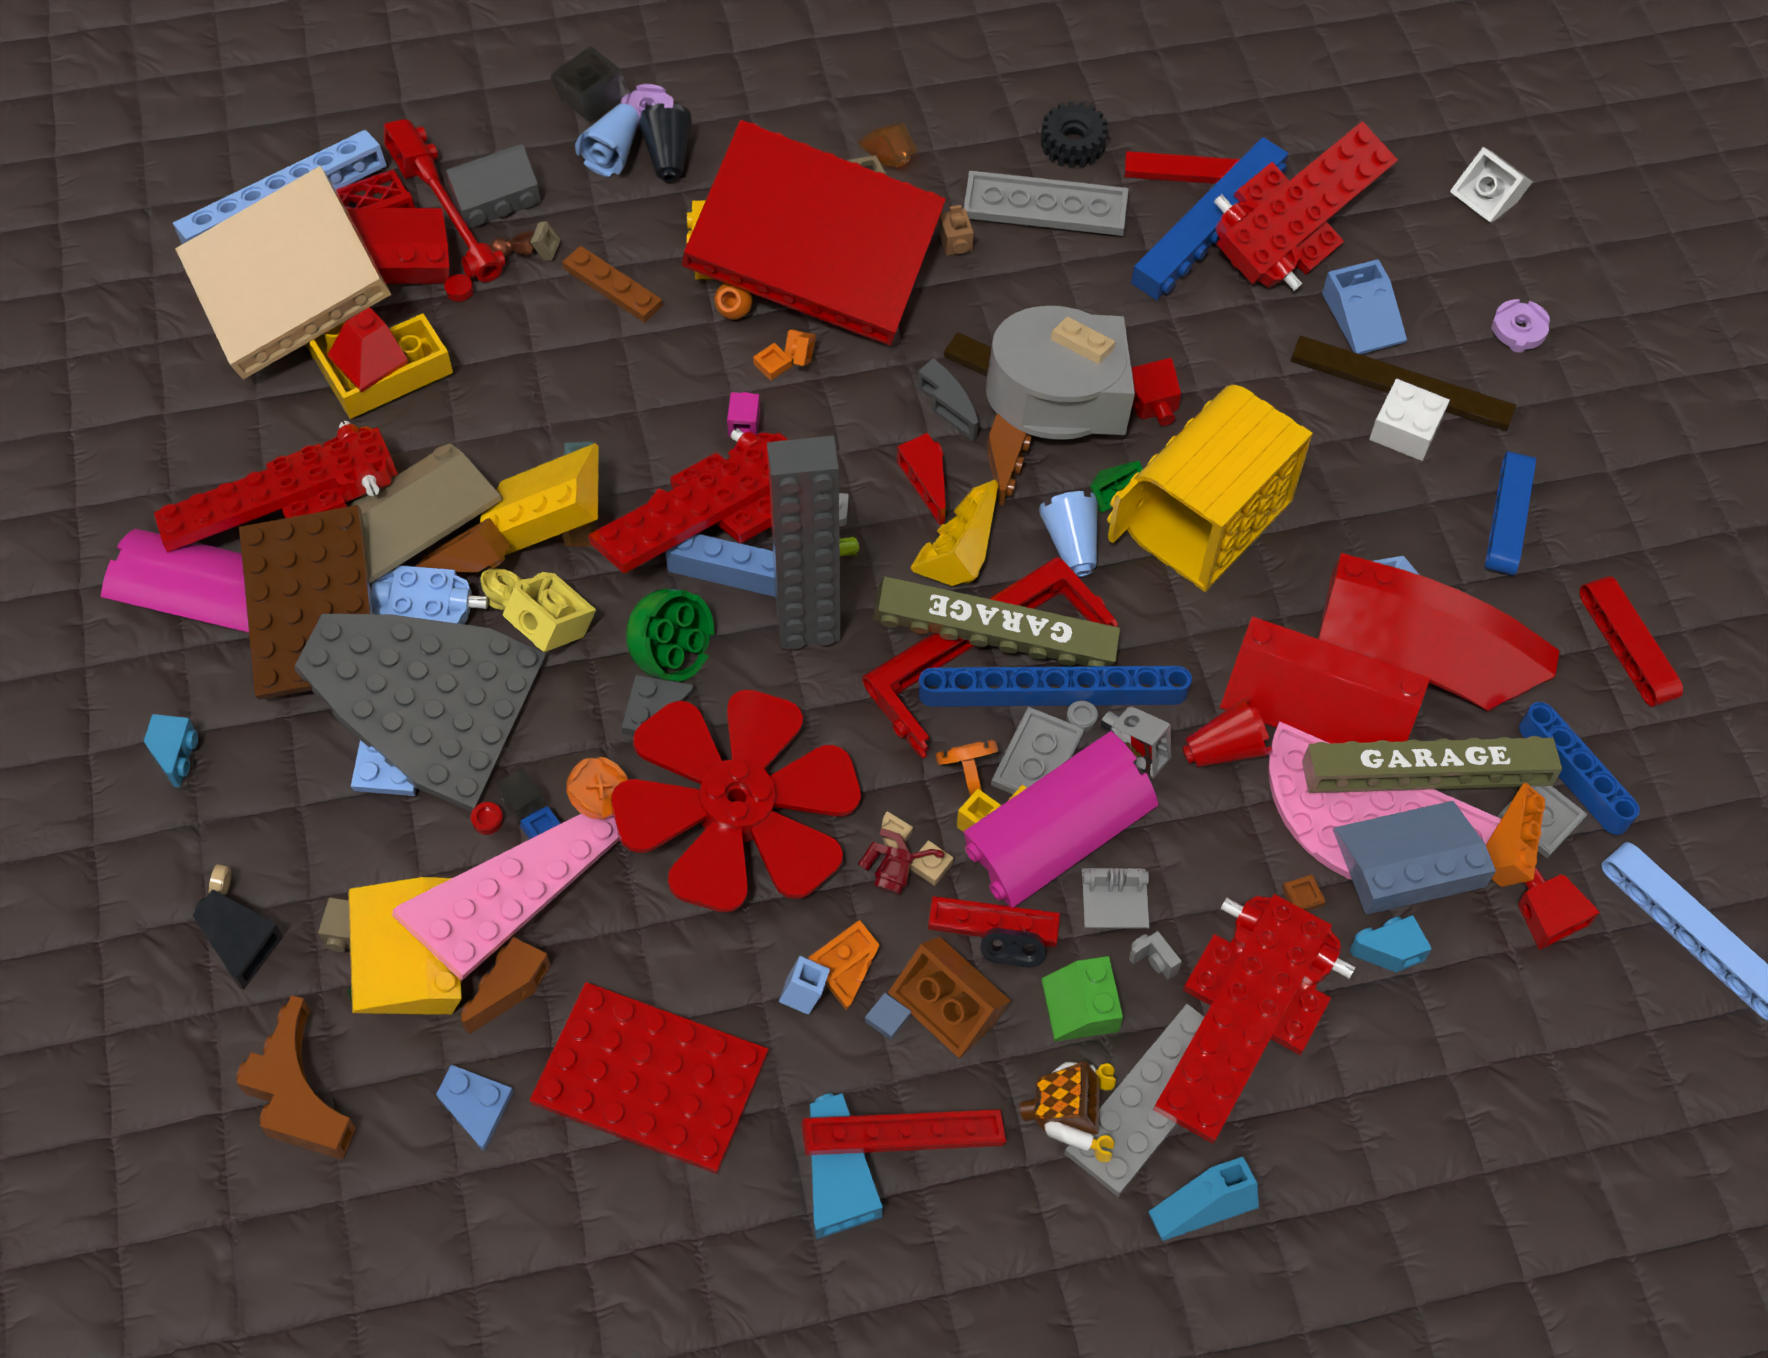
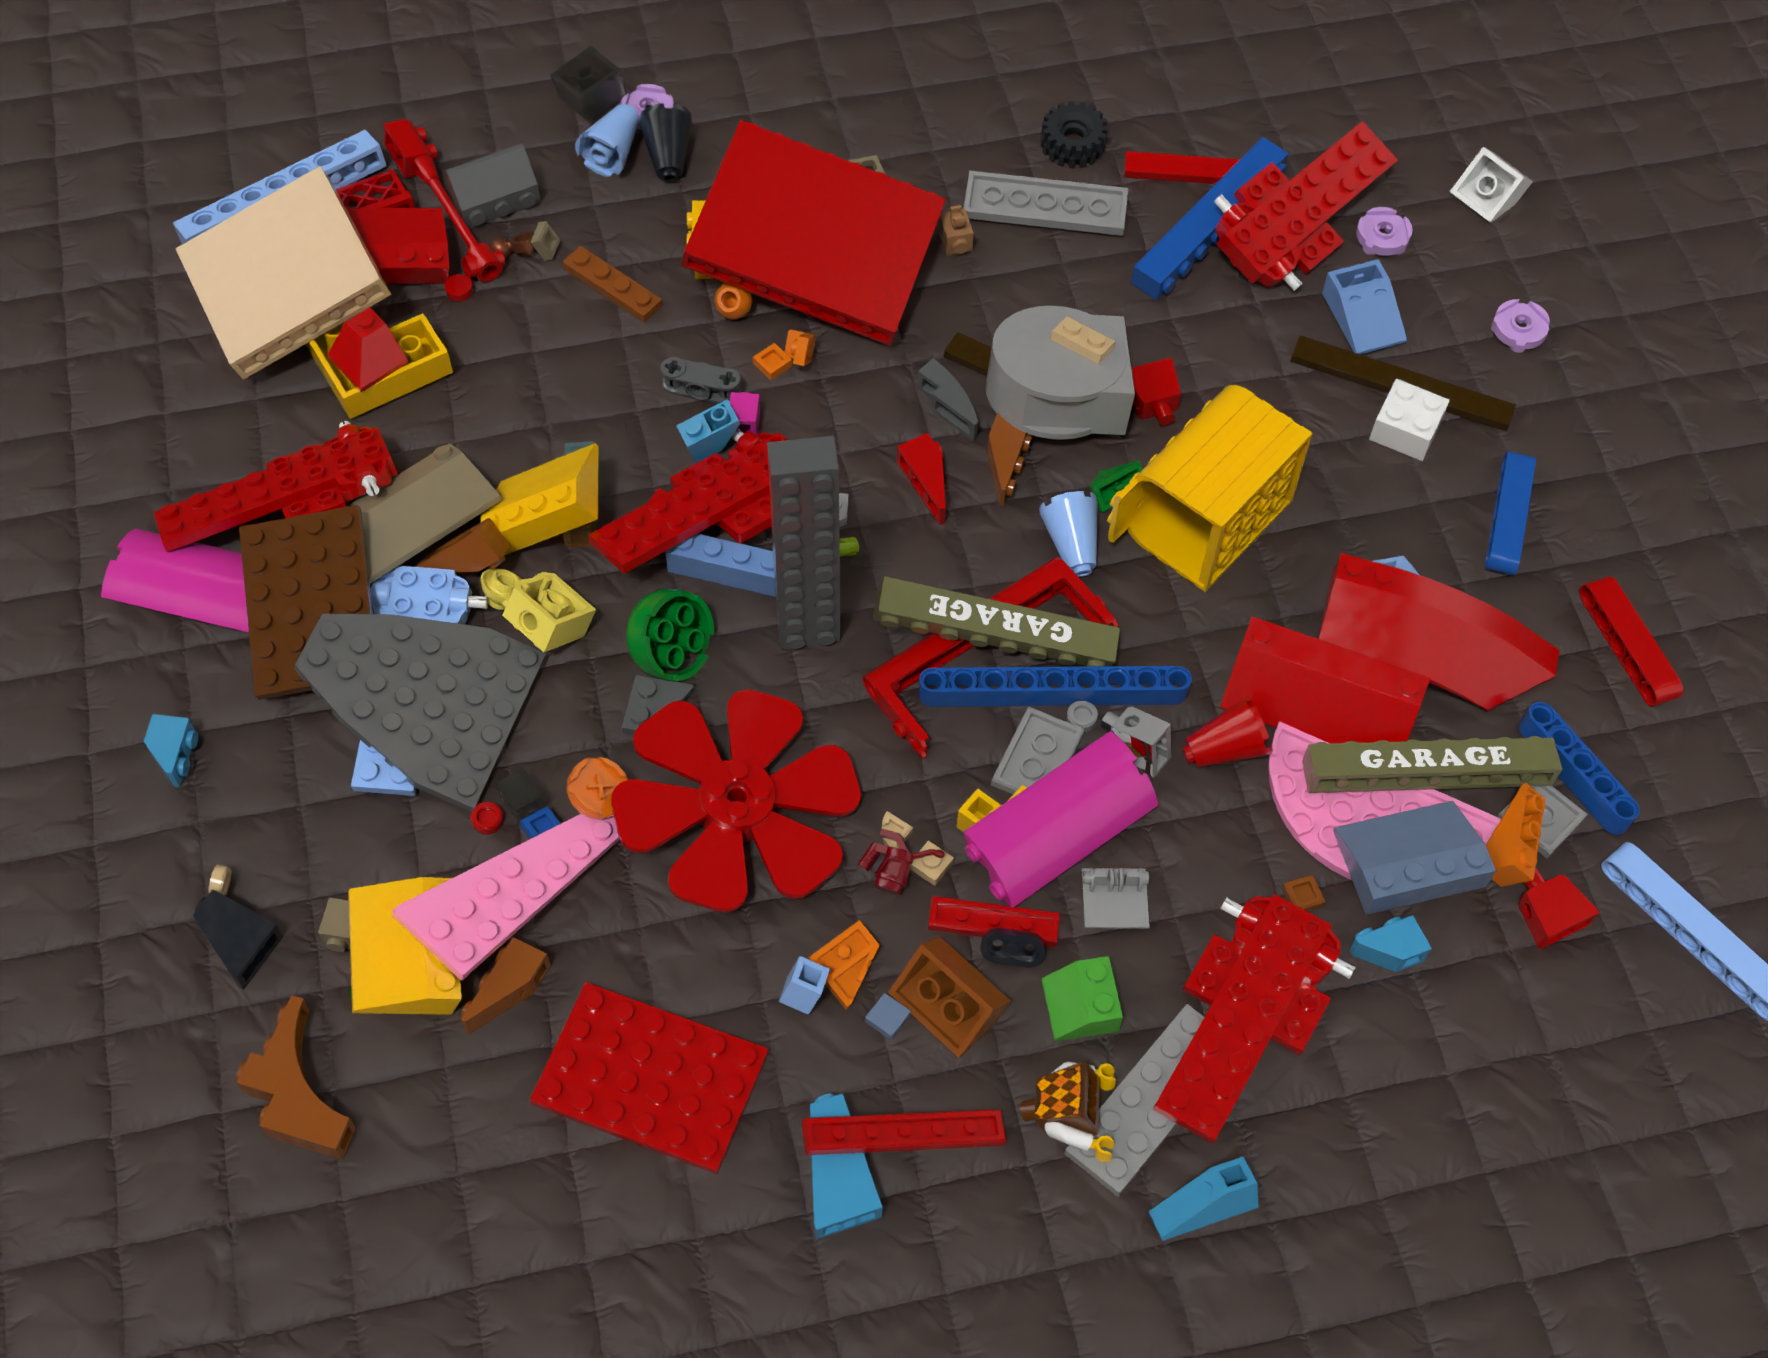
(474, 1102): medium blue wing -> none
(699, 380): none -> dark grey piece
(709, 430): none -> dark azure slope
(890, 144): clear orange slope -> none
(962, 541): yellow wedge -> none
(967, 755): orange tile -> none
(1160, 954): light grey bracket -> none
(1378, 243): none -> lavender plate

